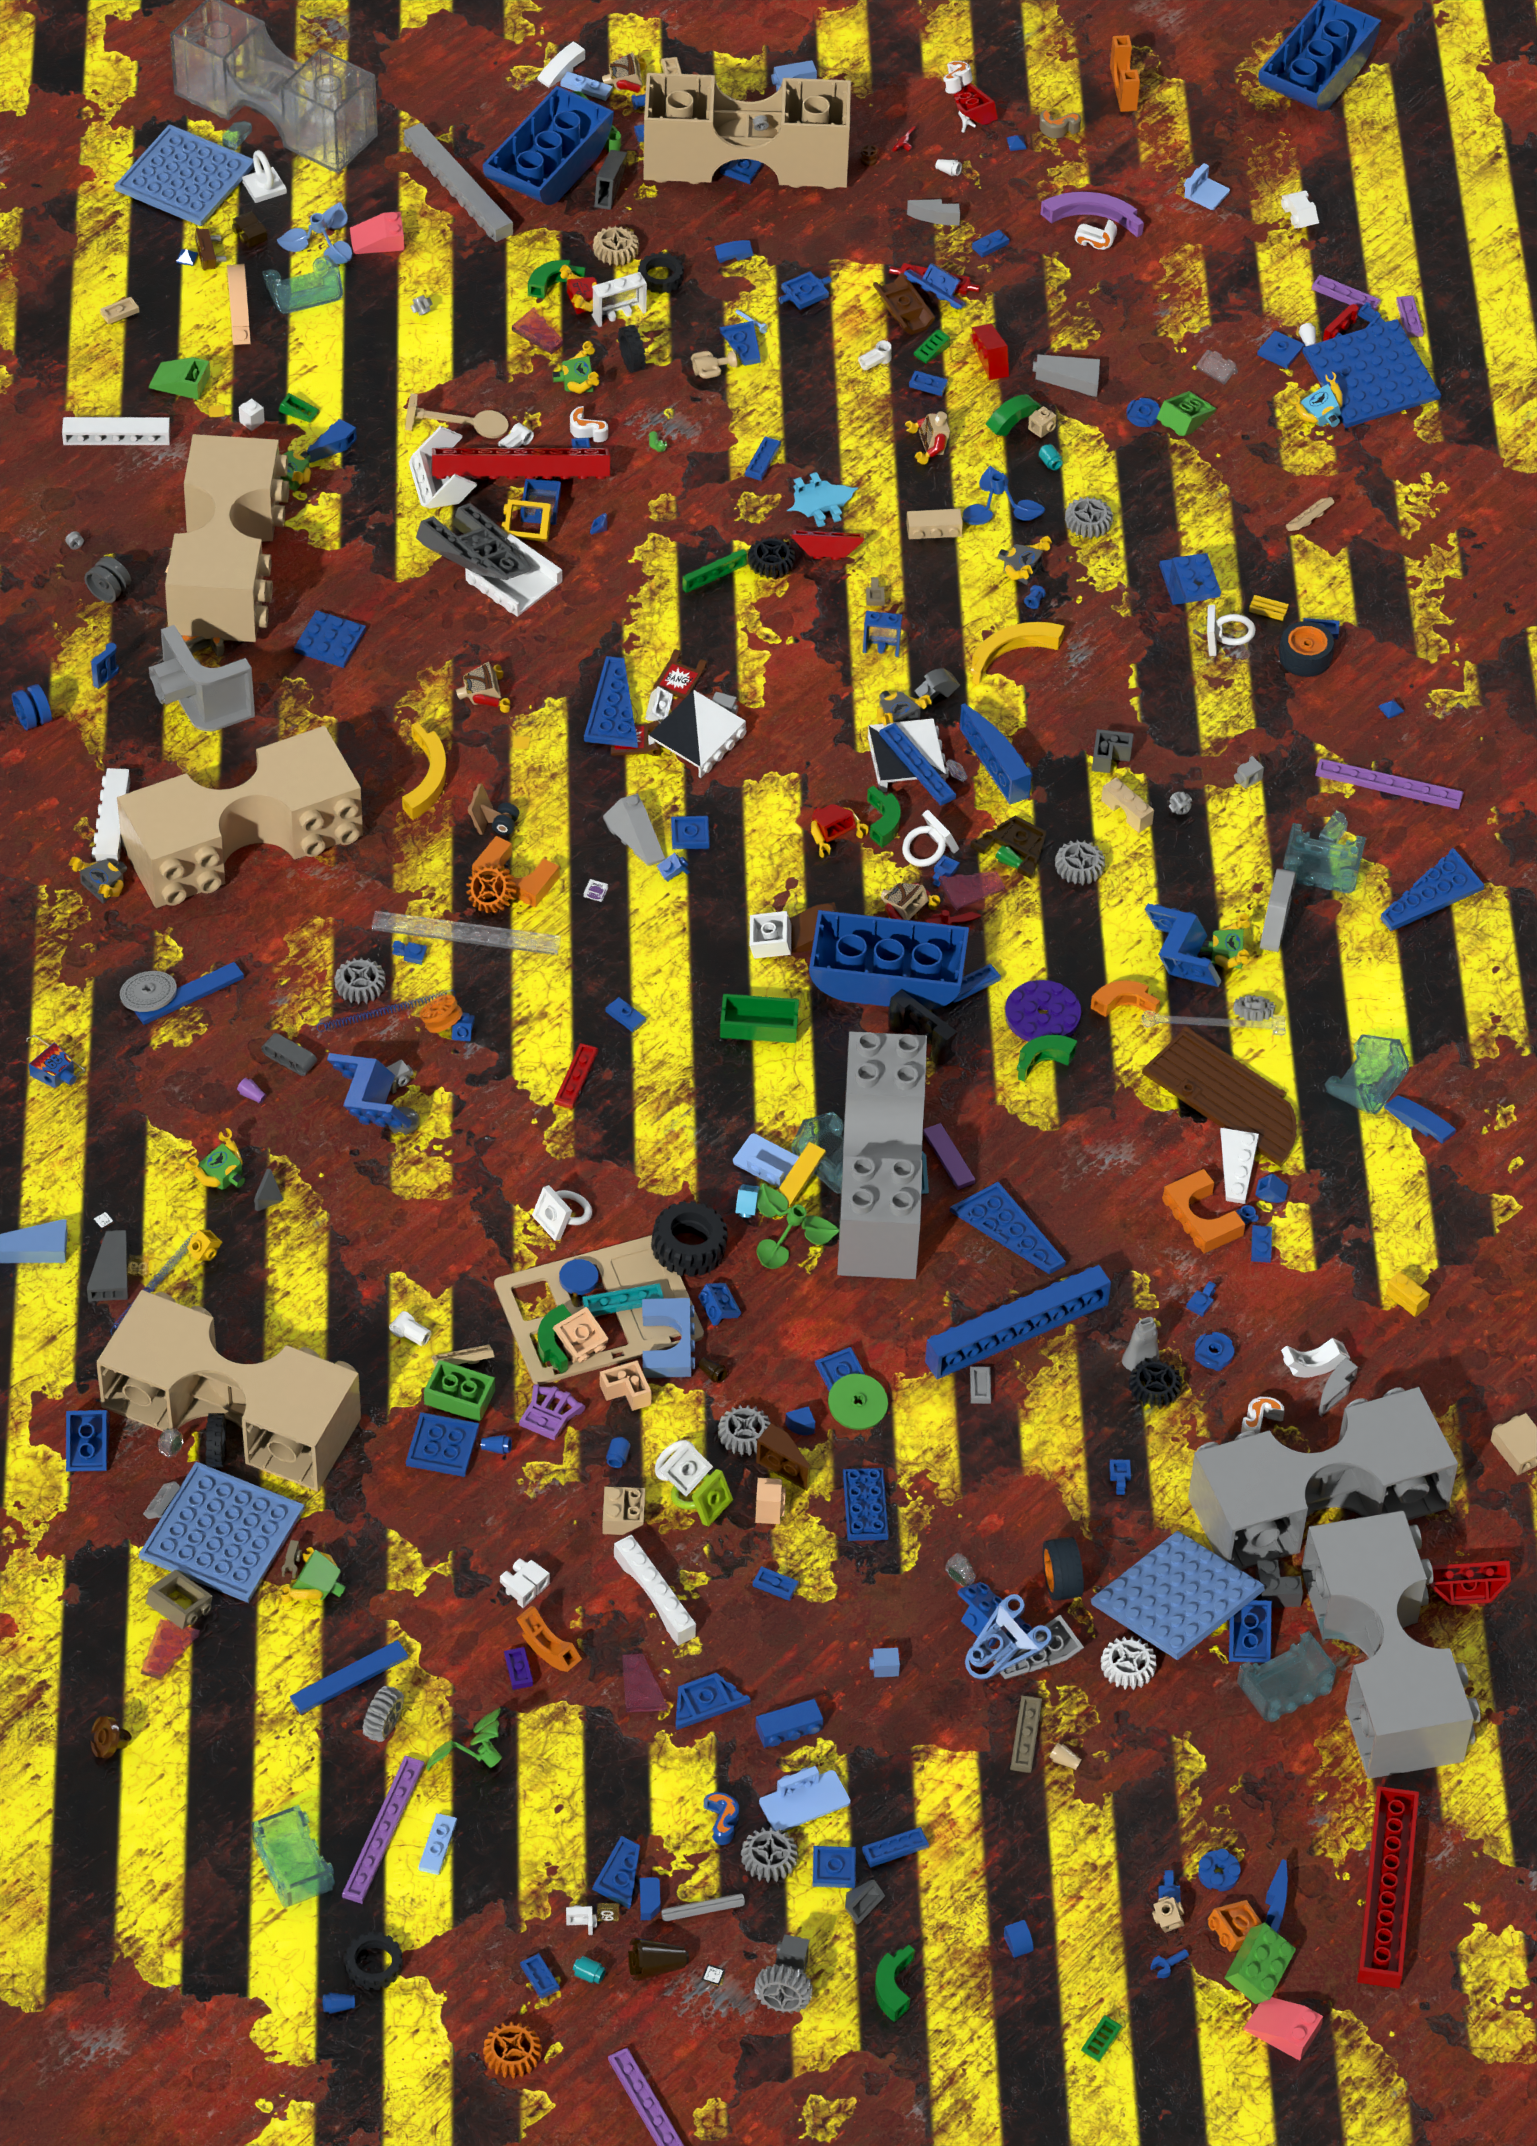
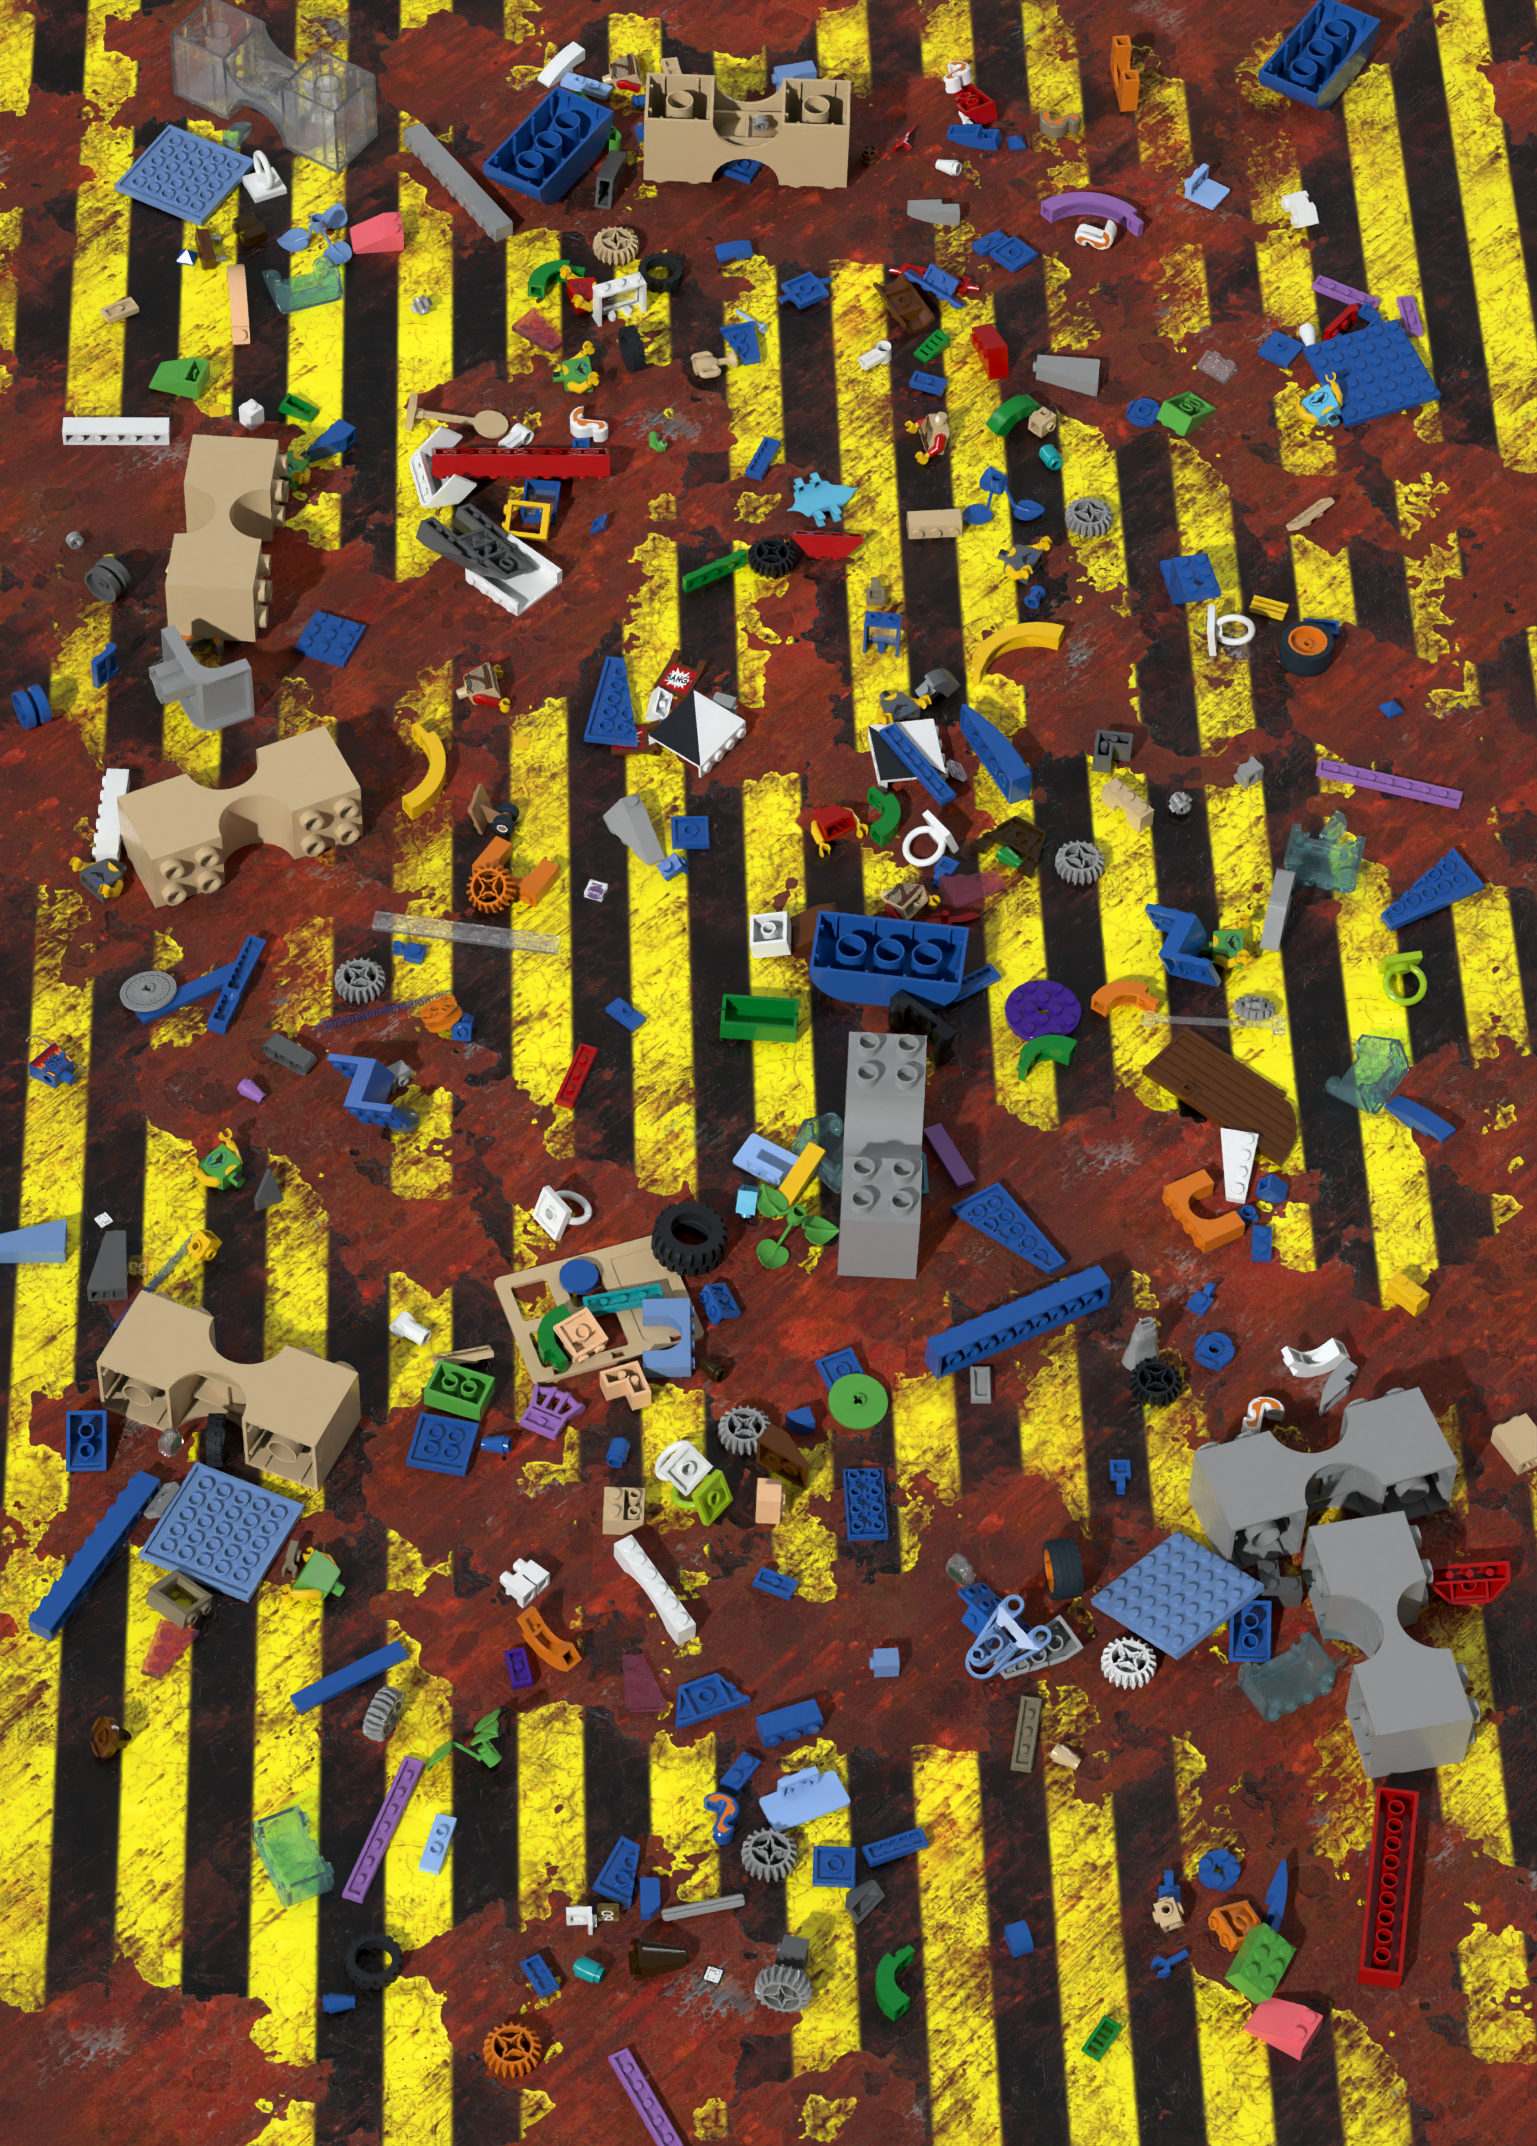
(94, 1555): none -> blue brick
(235, 985): none -> blue slope
(740, 1773): none -> blue plate
(975, 136): none -> blue slope
(1013, 254): none -> blue plate
(1399, 965): none -> lime tile

